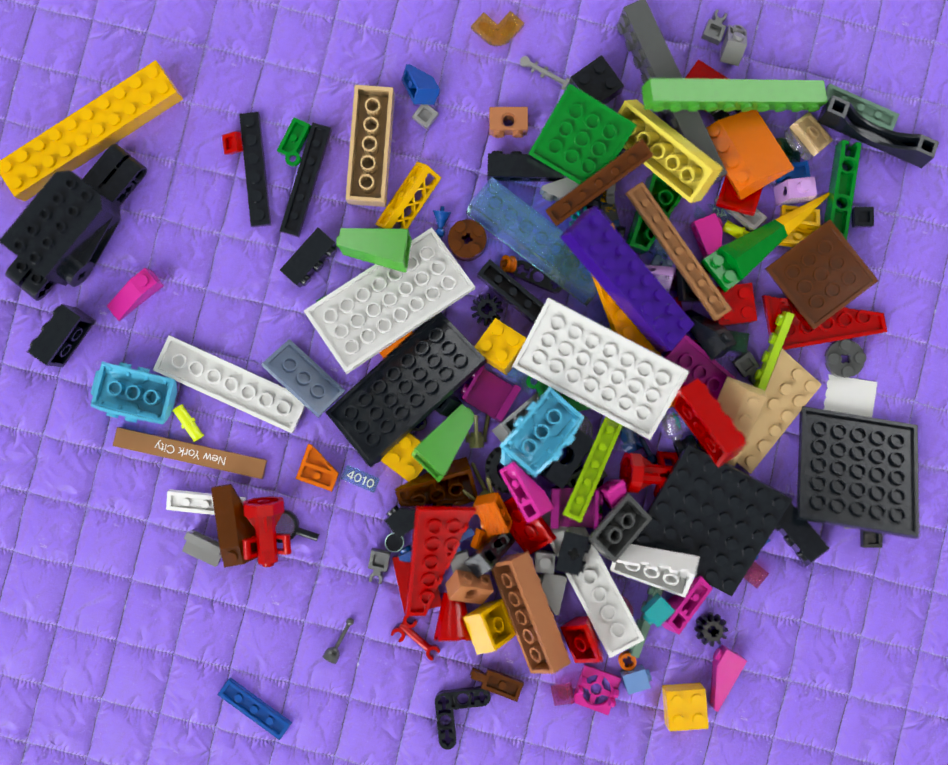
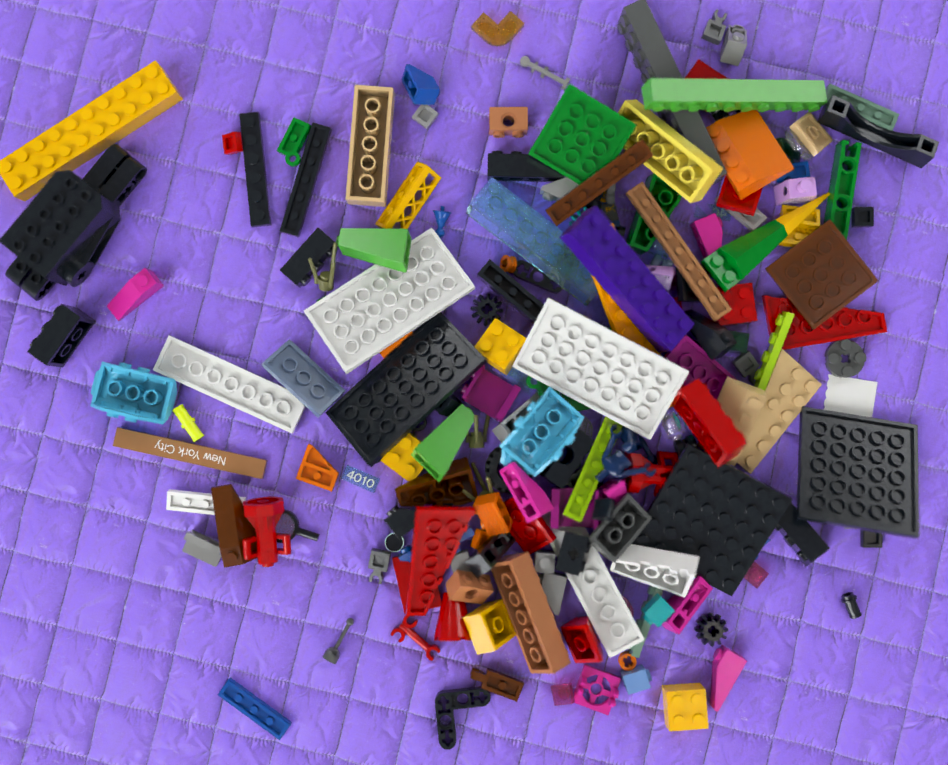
(326, 278): none -> olive plant
(462, 230): reddish brown brick -> none
(598, 81): black brick -> none
(603, 509): none -> black slope
(617, 463): none -> dark blue piece
(734, 230): neon yellow axle -> none
(849, 600): none -> black pin

